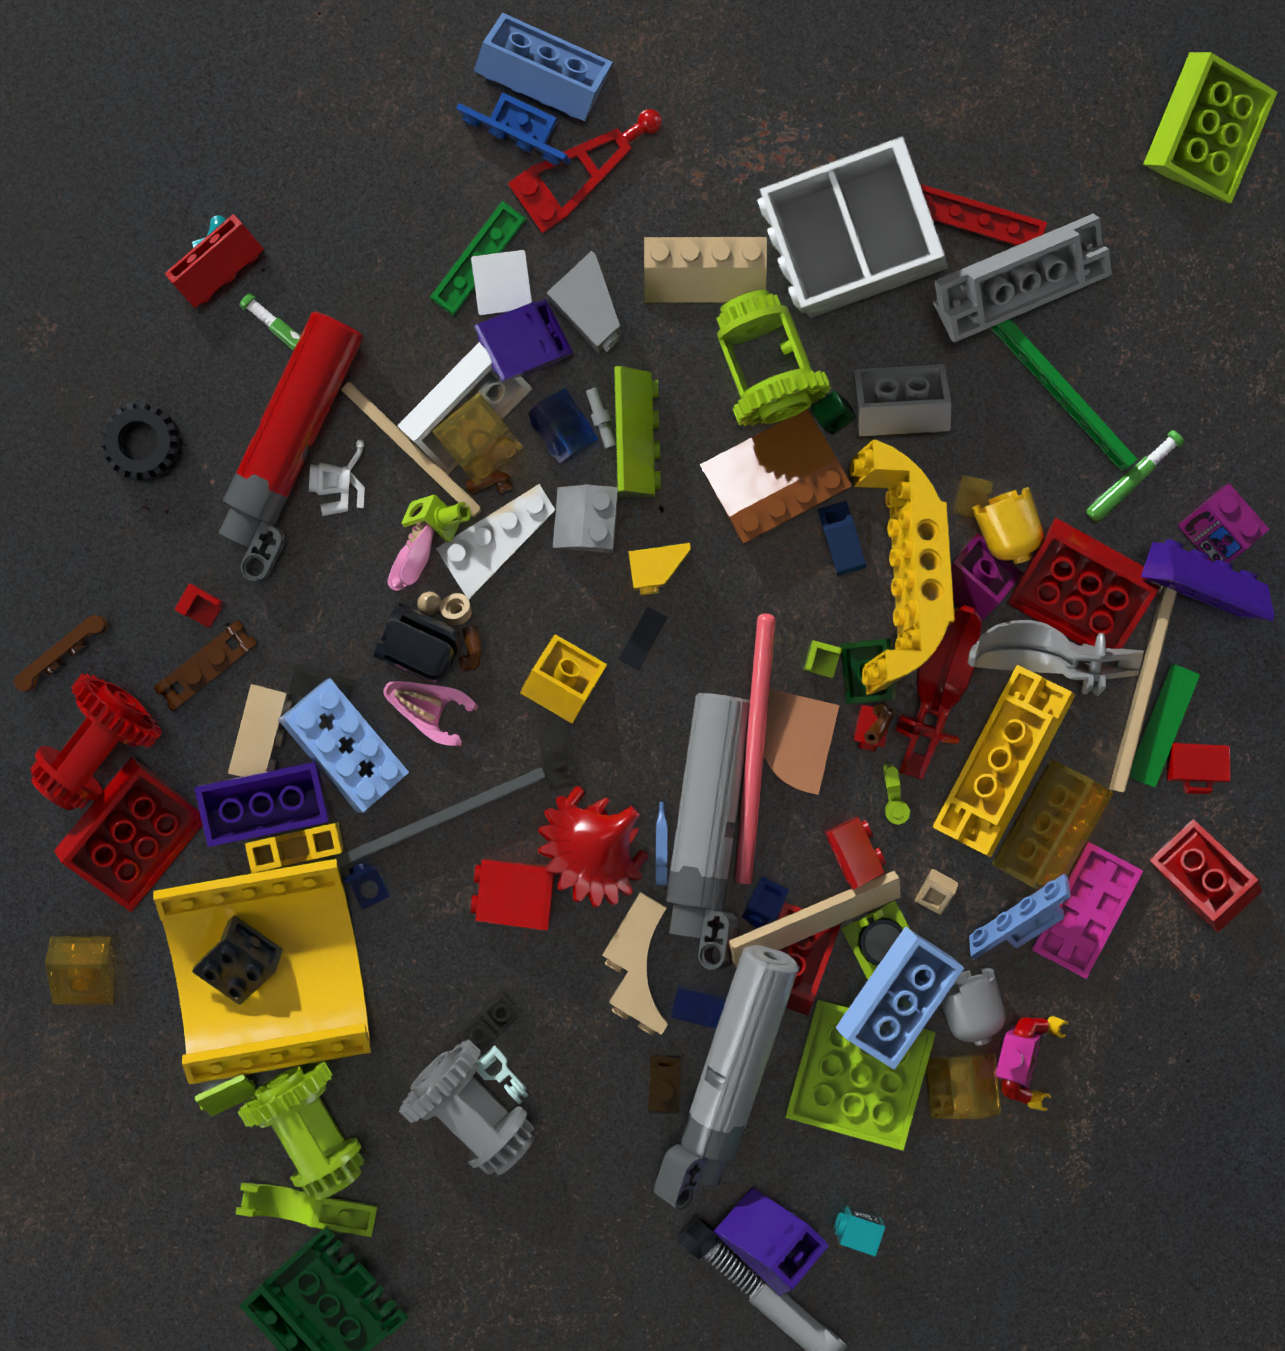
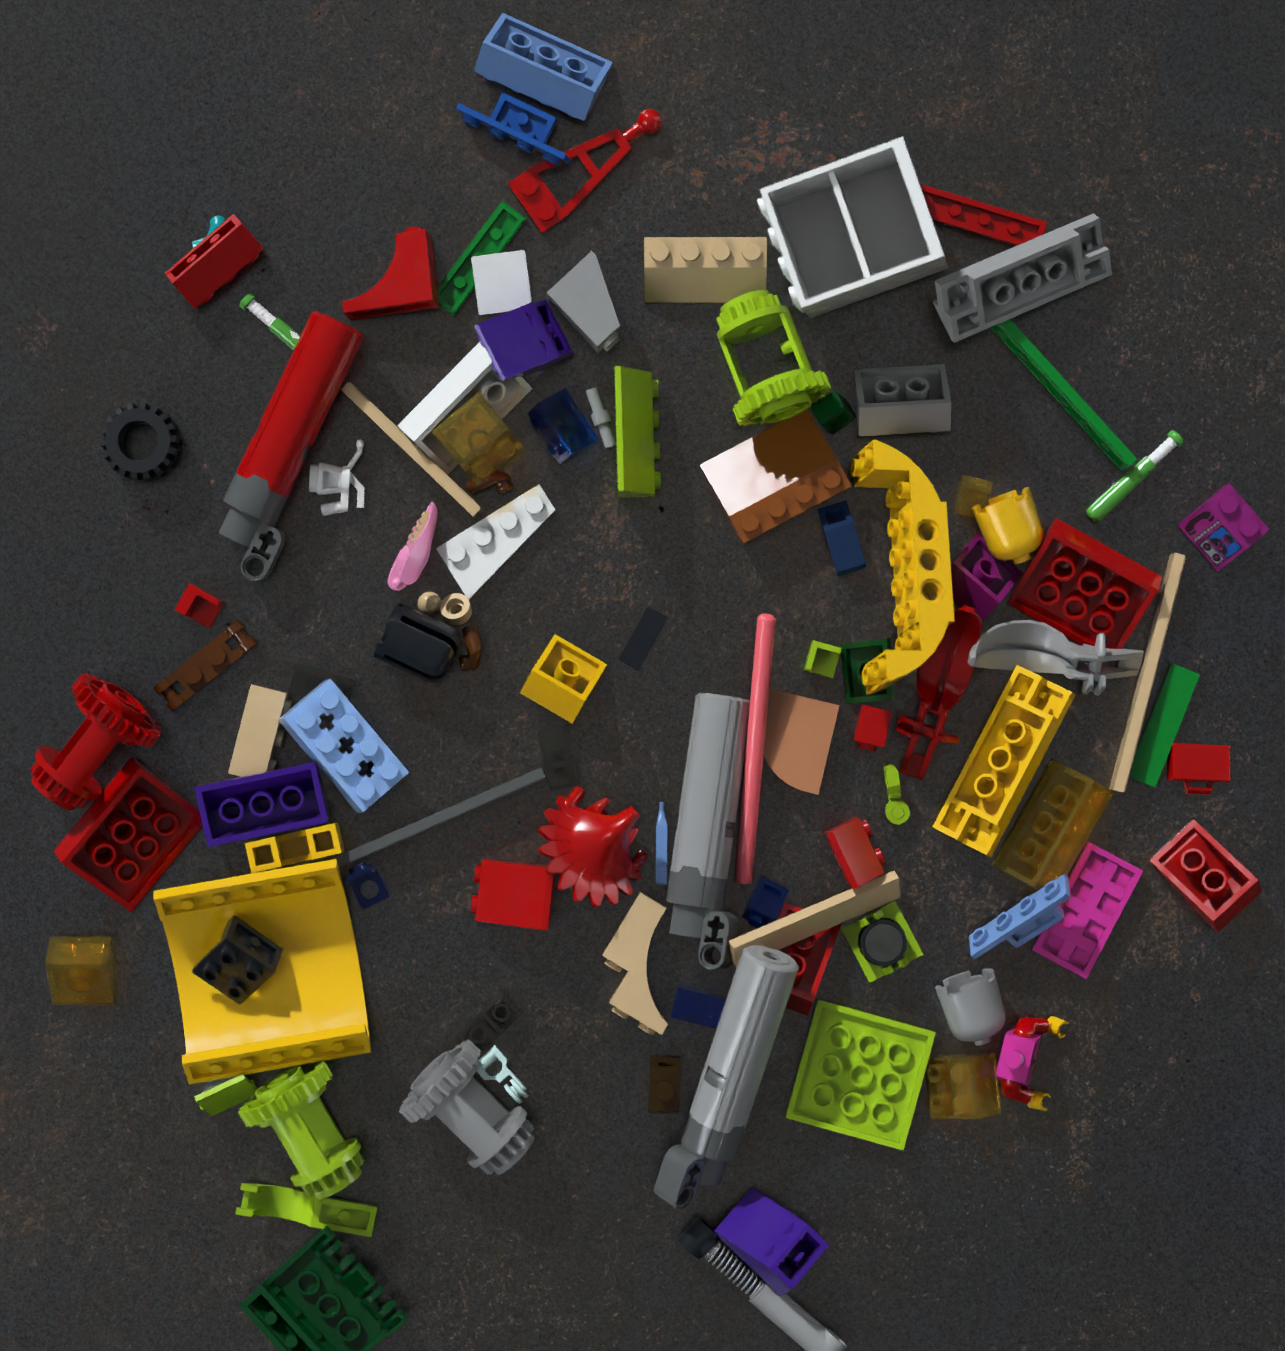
(50, 660): reddish brown plate -> none
(407, 284): none -> red arch
(424, 705): bright pink animal -> none
(438, 515): lime bracket -> none
(585, 518): light grey slope -> none
(655, 566): yellow slope -> none
(859, 1230): teal brick -> none
(879, 727): reddish brown arm -> none
(899, 998): light blue brick -> none
(936, 892): tan slope -> none
(1208, 581): dark purple slope -> none
(1210, 126): lime slope -> none

